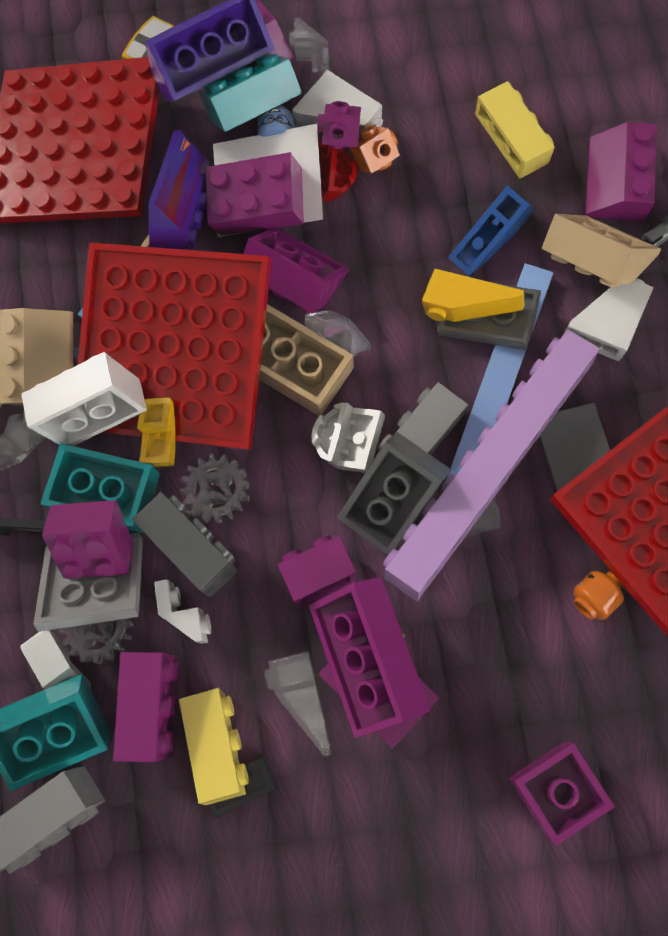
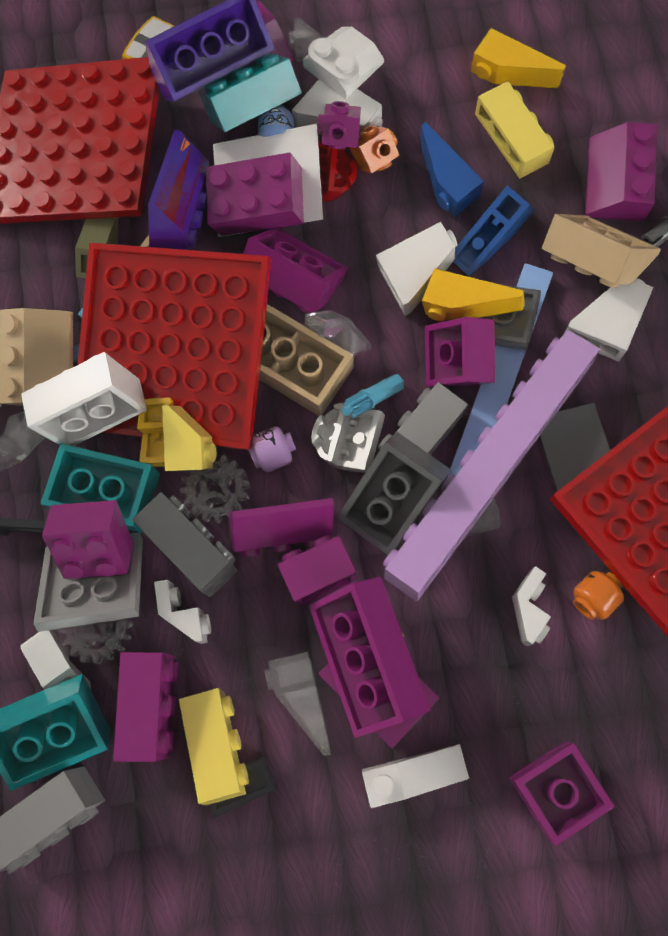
(94, 231): none -> olive slope
(185, 441): none -> light yellow slope
(272, 449): none -> lavender head
(280, 526): none -> magenta slope
(343, 60): none -> white slope
(369, 397): none -> medium azure piece
(412, 262): none -> white slope
(414, 775): none -> white slope
(451, 177): none -> blue slope
(460, 352): none -> magenta slope
(505, 60): none -> yellow slope
(530, 618): none -> white slope

